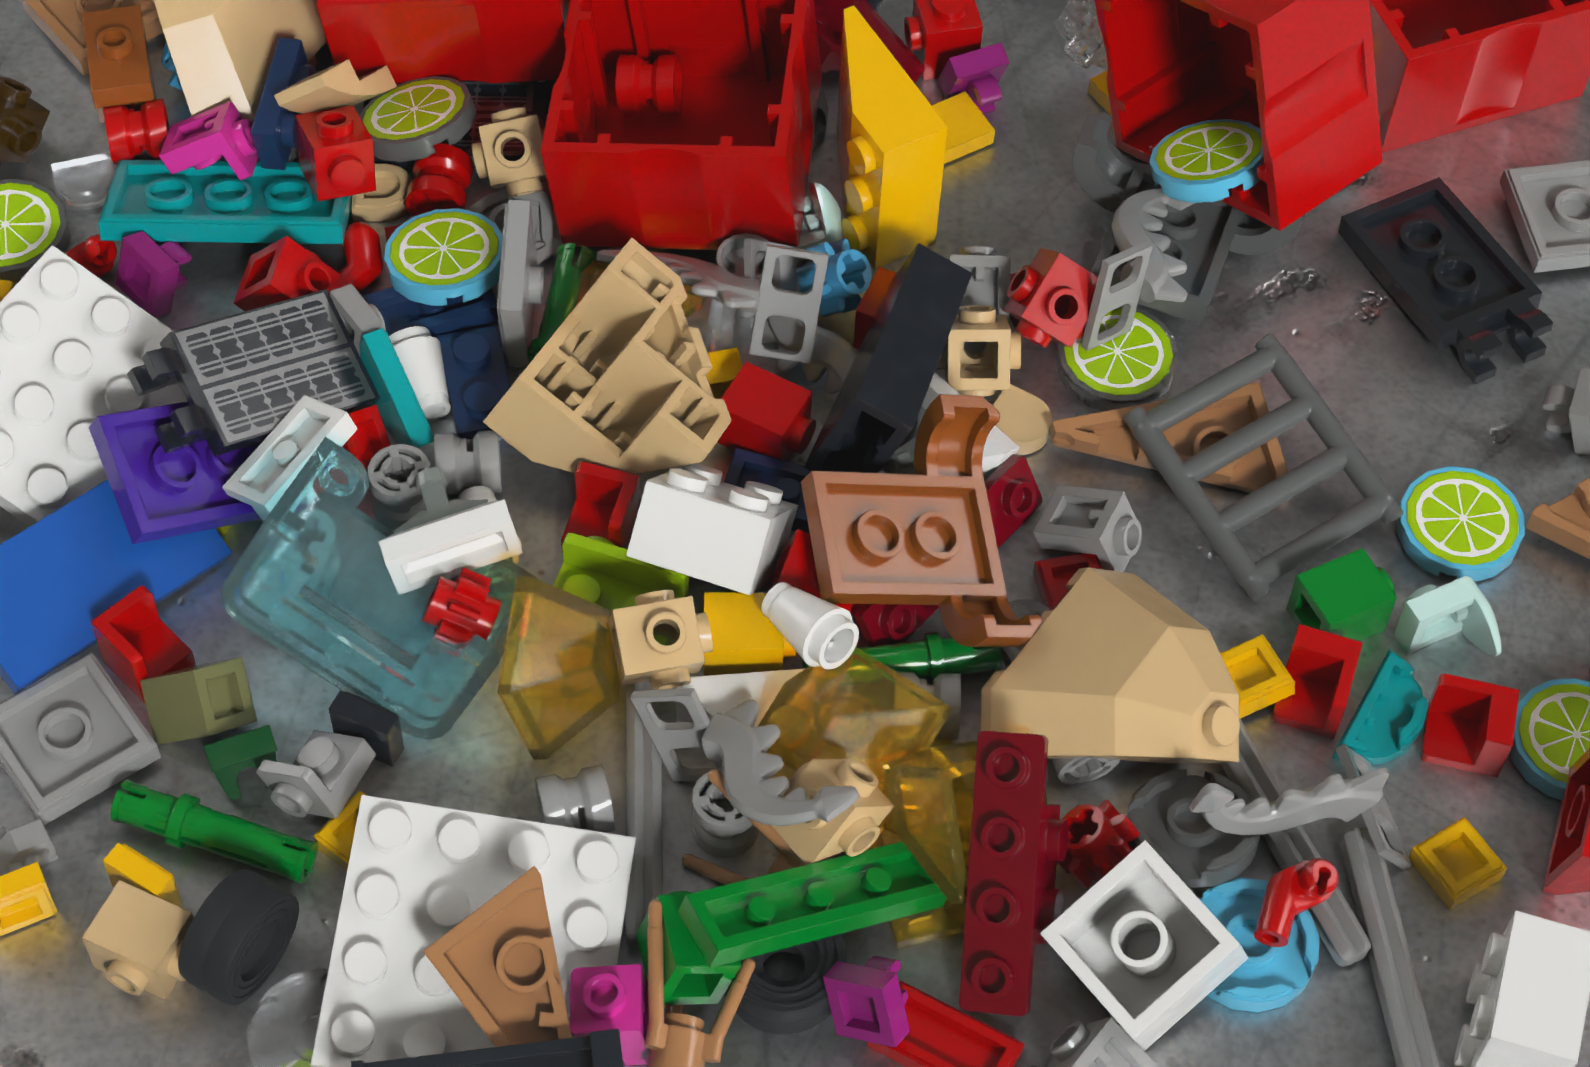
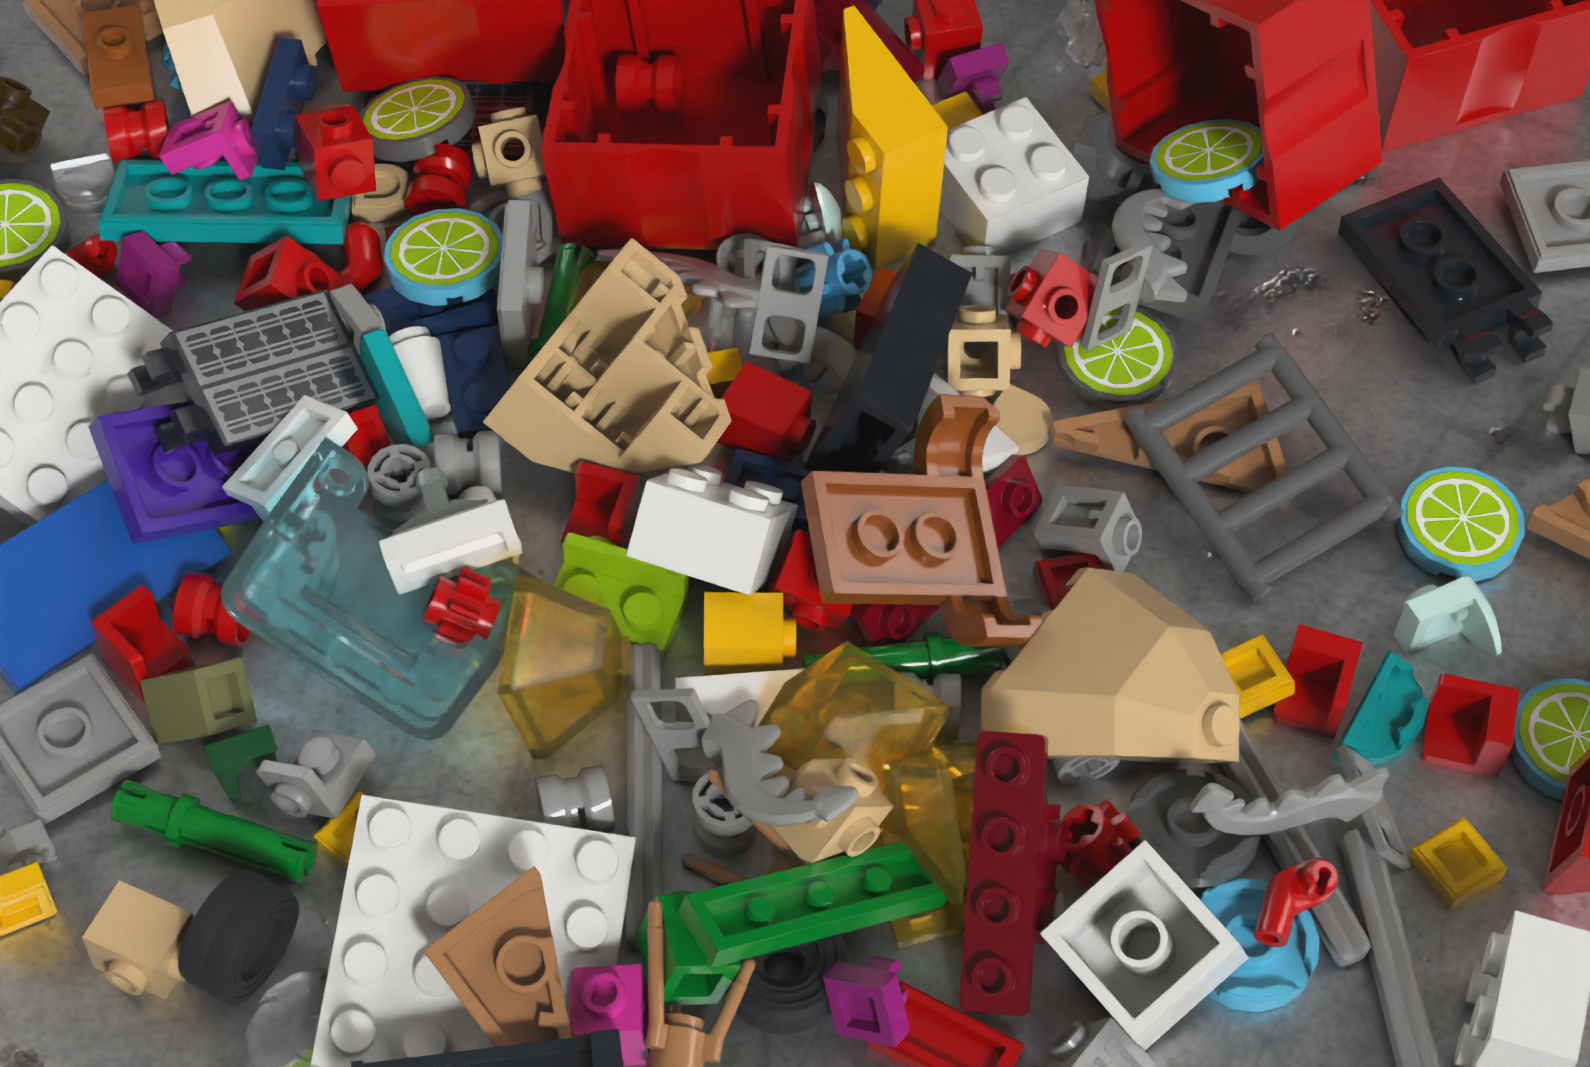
(137, 870): yellow tile -> none
(200, 611): none -> red wheel
(334, 88): tan slope -> none
(364, 719): black tile -> none
(642, 657): tan brick -> none
(813, 627): white cone -> none
(1010, 180): none -> white brick
(1344, 597): green brick -> none

